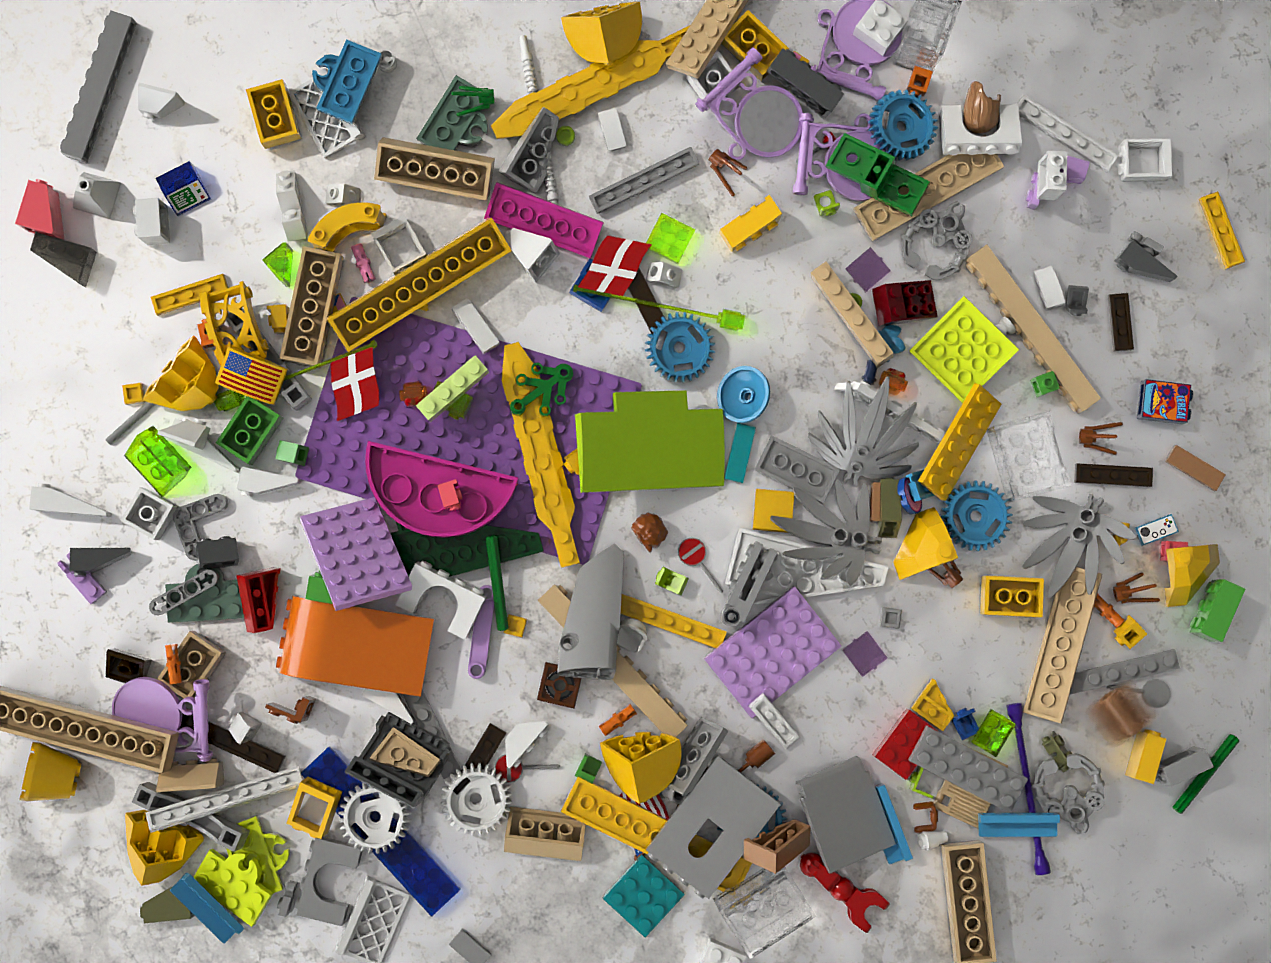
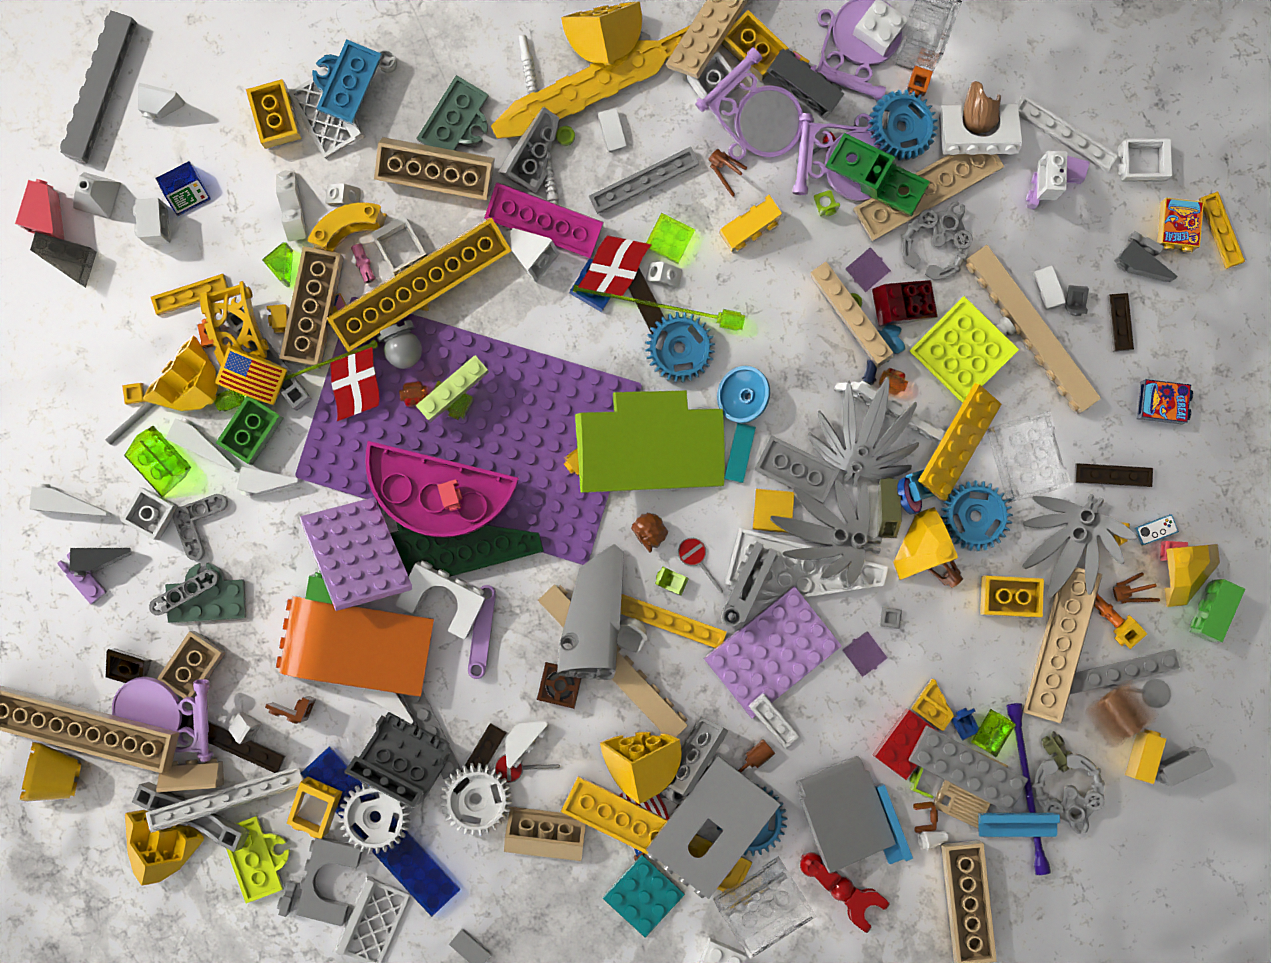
(164, 908): olive slope -> none
(173, 664): orange pin -> none
(188, 432): white slope -> none
(206, 908): dark azure panel -> none
(217, 553): dark grey brick -> none
(234, 884): neon yellow plate -> none
(258, 598): red wedge -> none
(292, 453): brick -> none
(401, 346): none -> light grey tile
(405, 754): tan wing -> none
(475, 326): white tile -> none
(484, 95): green plant -> none
(497, 583): green axle -> none
(516, 625): yellow tile -> none
(541, 456): yellow plate -> none
(544, 387): green plant -> none
(588, 768): bright green panel -> none
(617, 720): orange pin -> none
(778, 847): medium nougat wedge -> none
(875, 501): medium nougat tile -> none
(1044, 384): bright green bracket -> none
(1088, 436): dark orange plant -> none
(1180, 224): none -> brick
(1195, 468): medium nougat tile -> none
(1202, 778): green axle -> none

